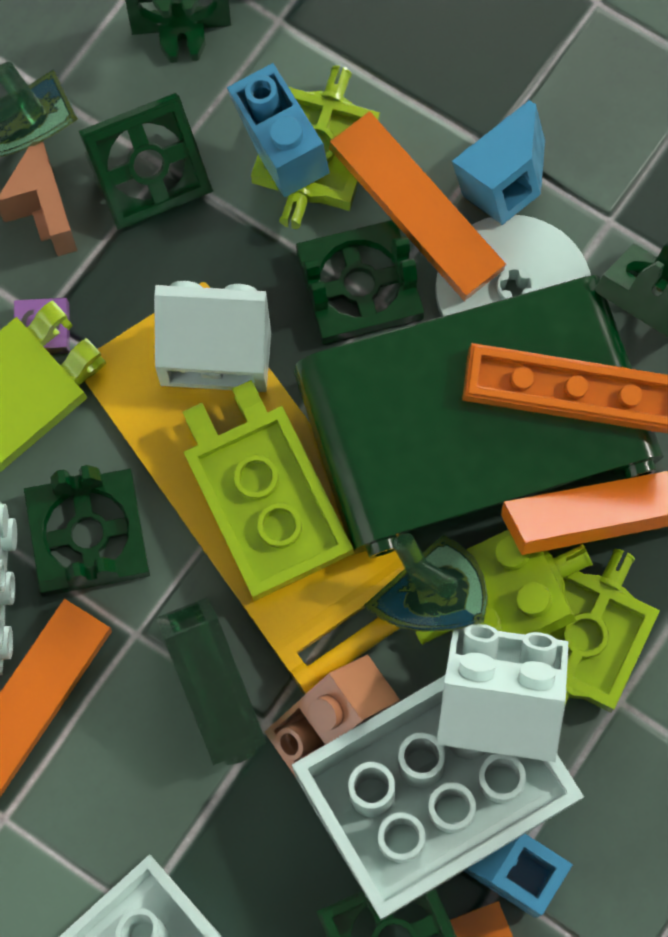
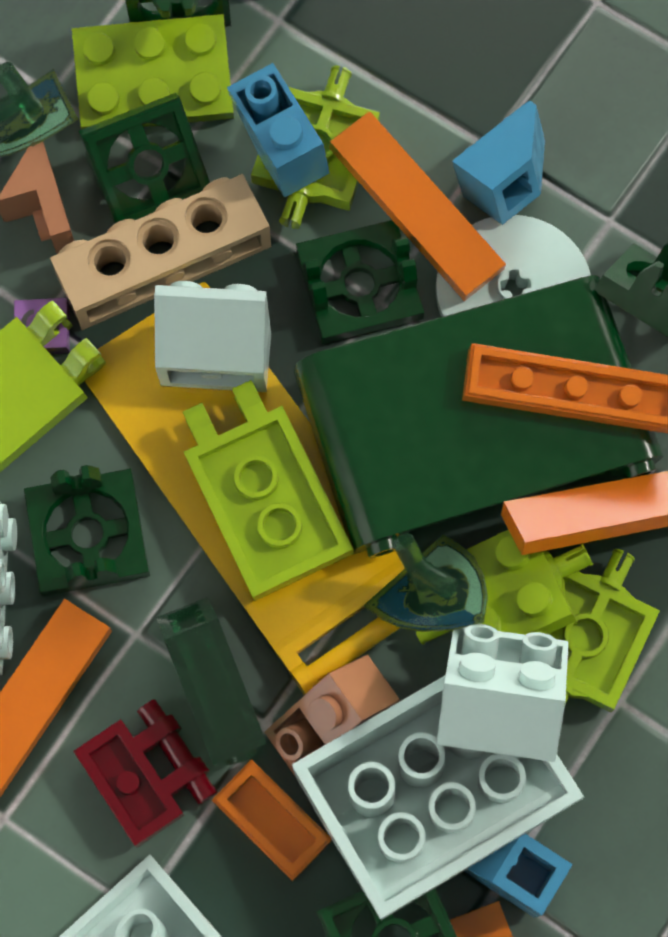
(130, 782): none -> dark red plate
(147, 60): none -> lime plate
(192, 256): none -> tan brick
(272, 820): none -> orange tile

